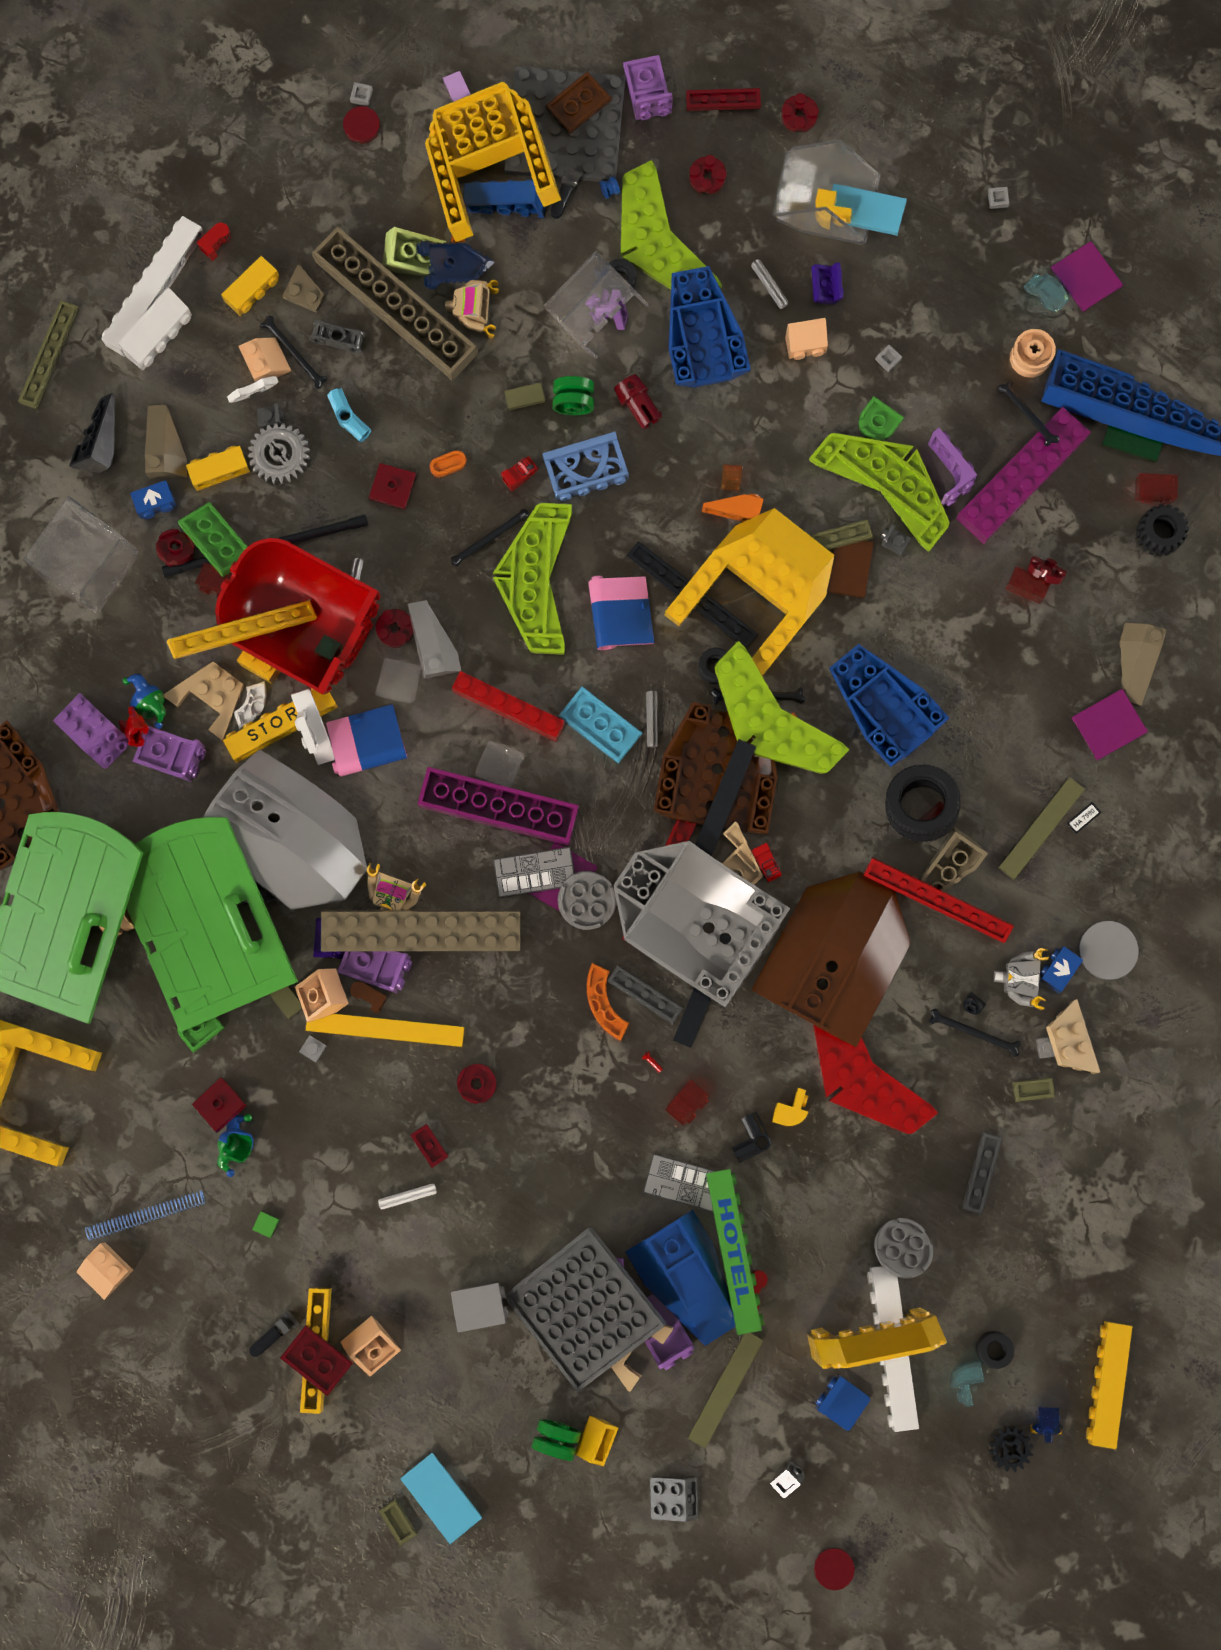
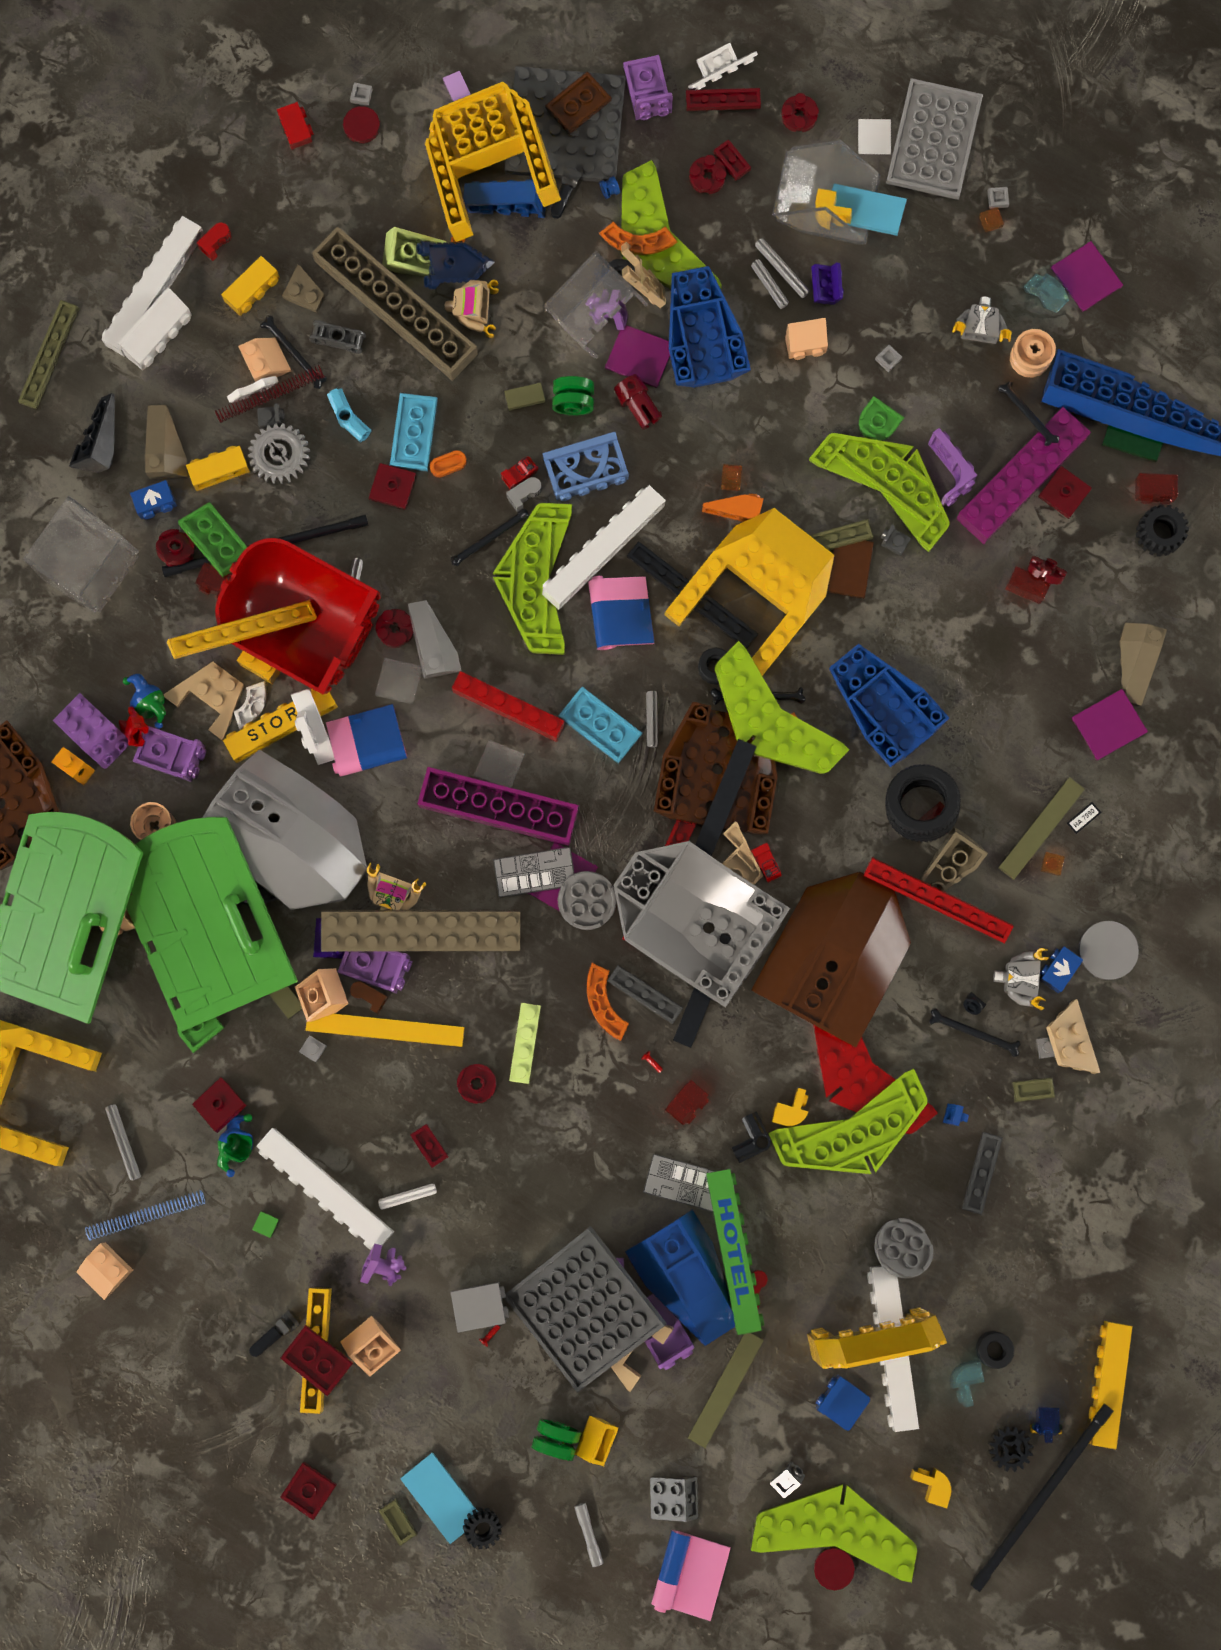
(73, 765): none -> light orange torso
(123, 1142): none -> light grey axle
(147, 816): none -> light nougat wheel
(268, 395): none -> dark red piece
(294, 125): none -> red brick
(308, 1490): none -> dark red plate
(324, 1188): none -> white brick
(328, 648): clear green brick -> none
(380, 1266): none -> medium lavender piece
(413, 432): none -> medium azure tile
(486, 1538): none -> black tyre
(492, 1332): none -> red piece
(518, 495): none -> light grey leg
(525, 1043): none -> yellowish green plate
(592, 1546): none -> light grey piece
(603, 546): none -> white brick
(640, 245): none -> orange tile
(640, 355): none -> magenta piece
(642, 279): none -> tan wing
(690, 1575): none -> bright pink door
(718, 62): none -> white bracket
(732, 160): none -> dark red plate
(782, 268): none -> light grey axle
(825, 1522): none -> lime wing
(846, 1142): none -> lime wing
(874, 136): none -> white sticker
(934, 139): none -> light grey plate
(939, 1486): none -> yellow brick
(954, 1115): none -> blue tile
(982, 323): none -> light grey torso
(985, 1574): none -> black piece
(991, 219): none -> clear orange plate
(1052, 863): none -> clear orange plate
(1065, 492): none -> dark red plate

